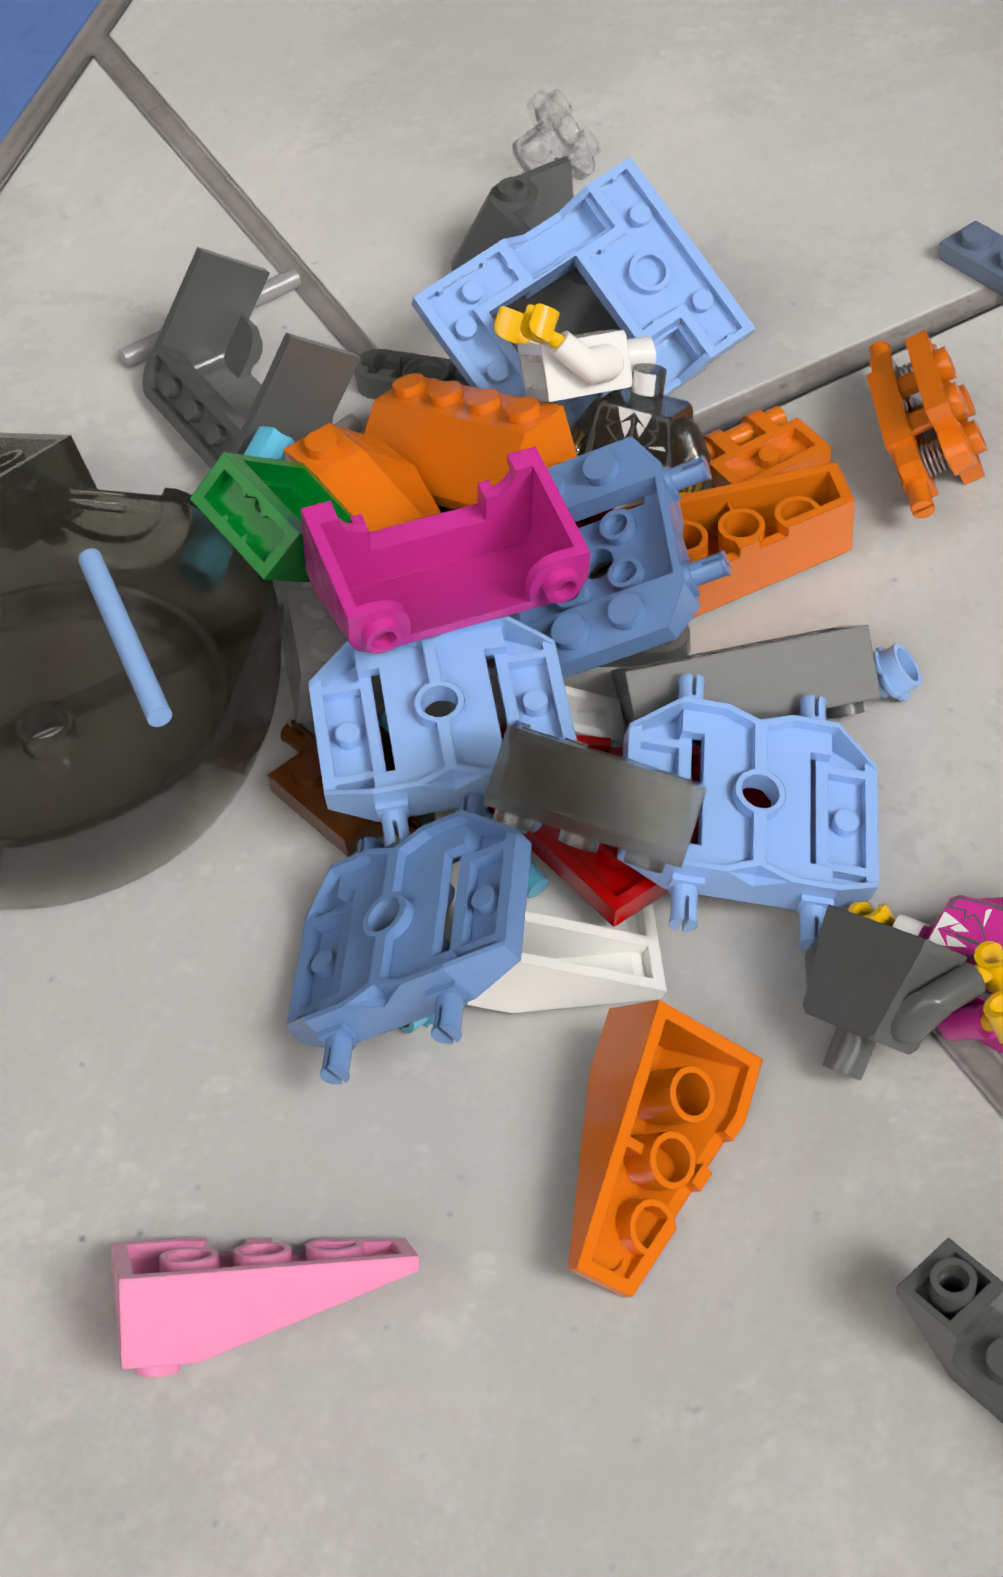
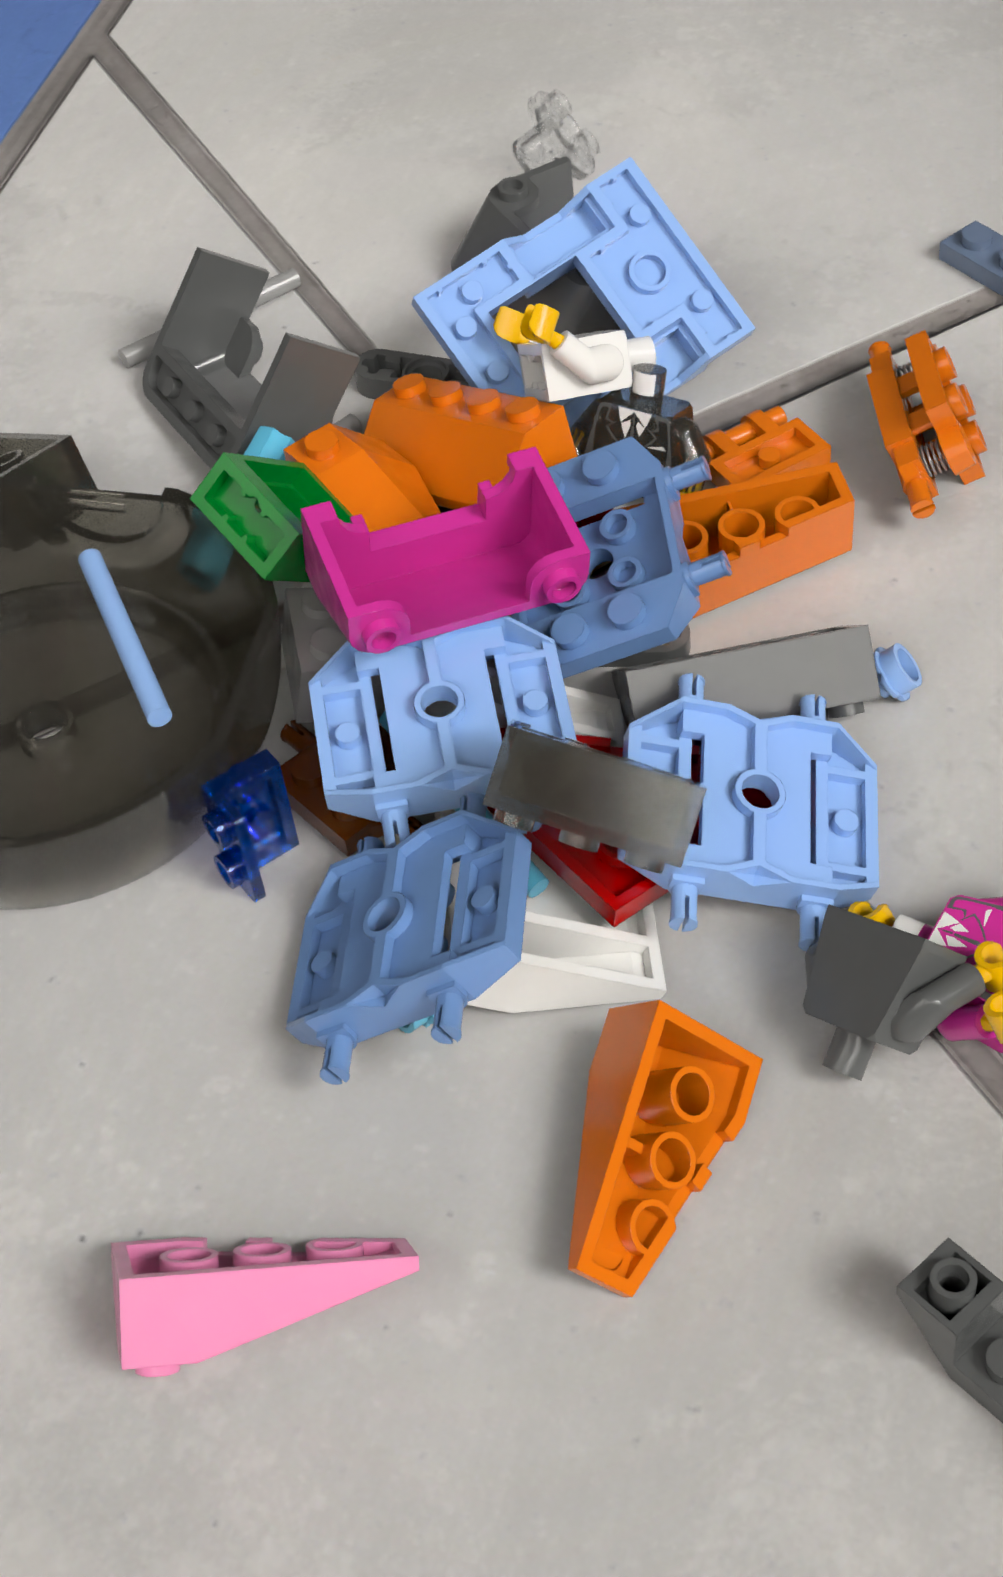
(249, 820): none -> clear blue bracket

